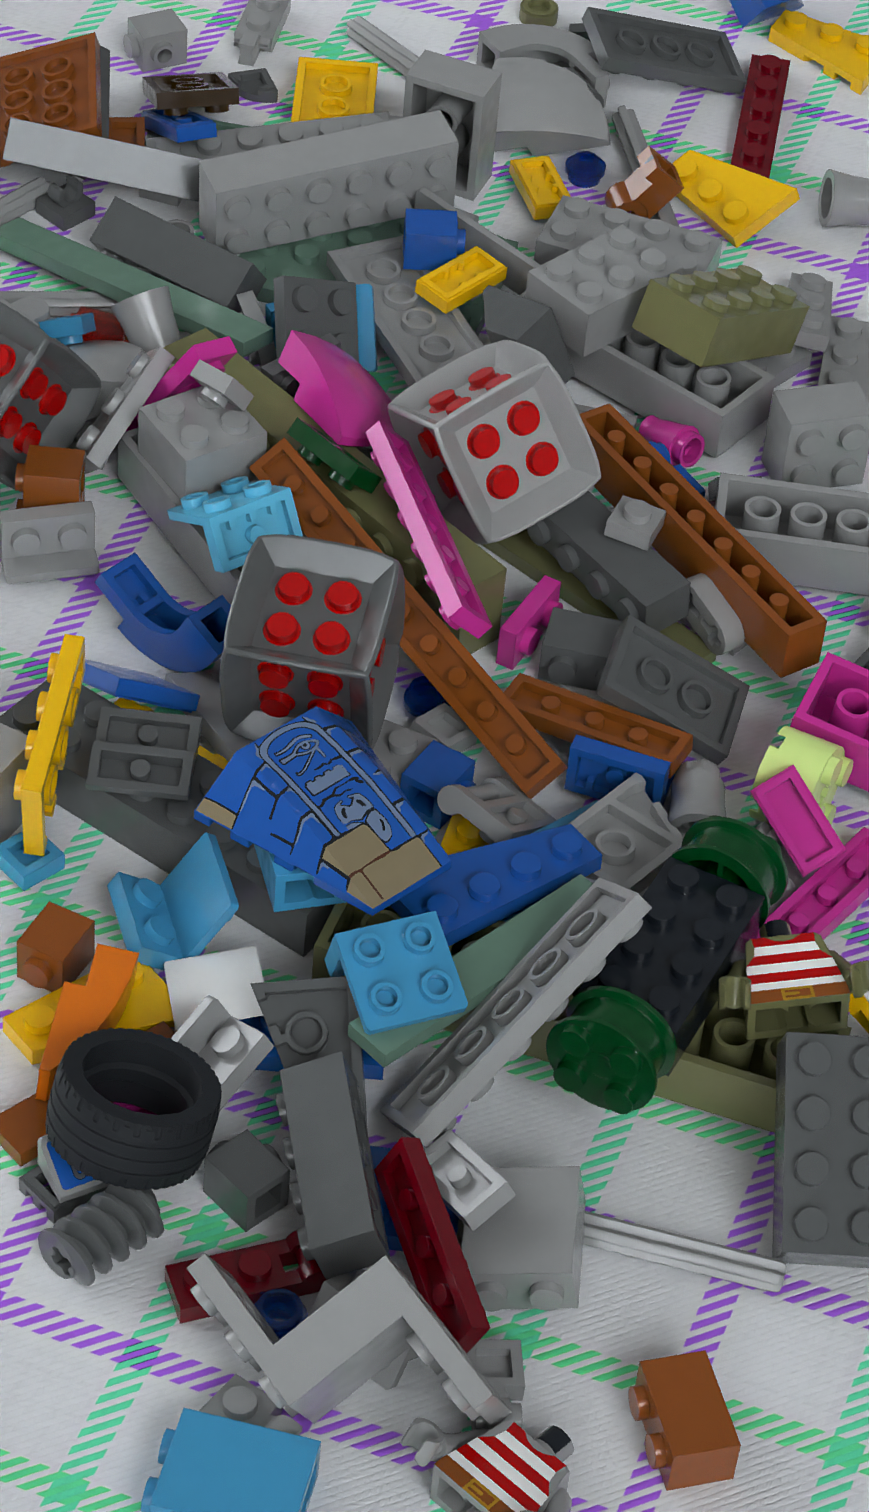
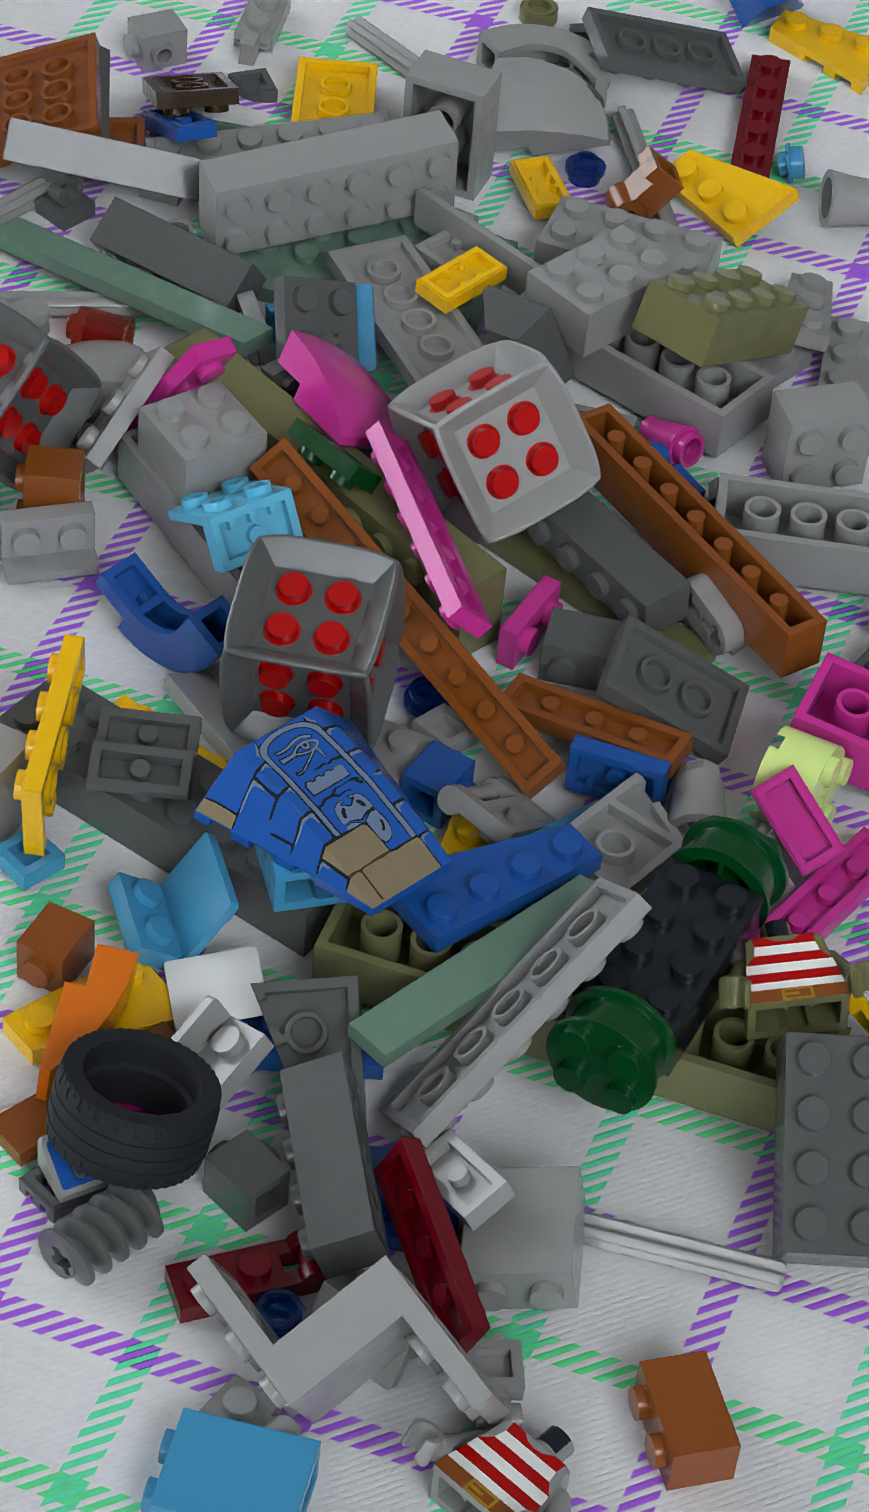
(69, 328): dark azure plate -> none
(139, 686): blue tile -> none
(148, 319): light grey plant -> none
(220, 387): light grey plate -> none
(398, 972): dark azure bracket -> none
(431, 238): blue brick -> none
(635, 522): light grey plate -> none
(792, 162): none -> dark azure plate

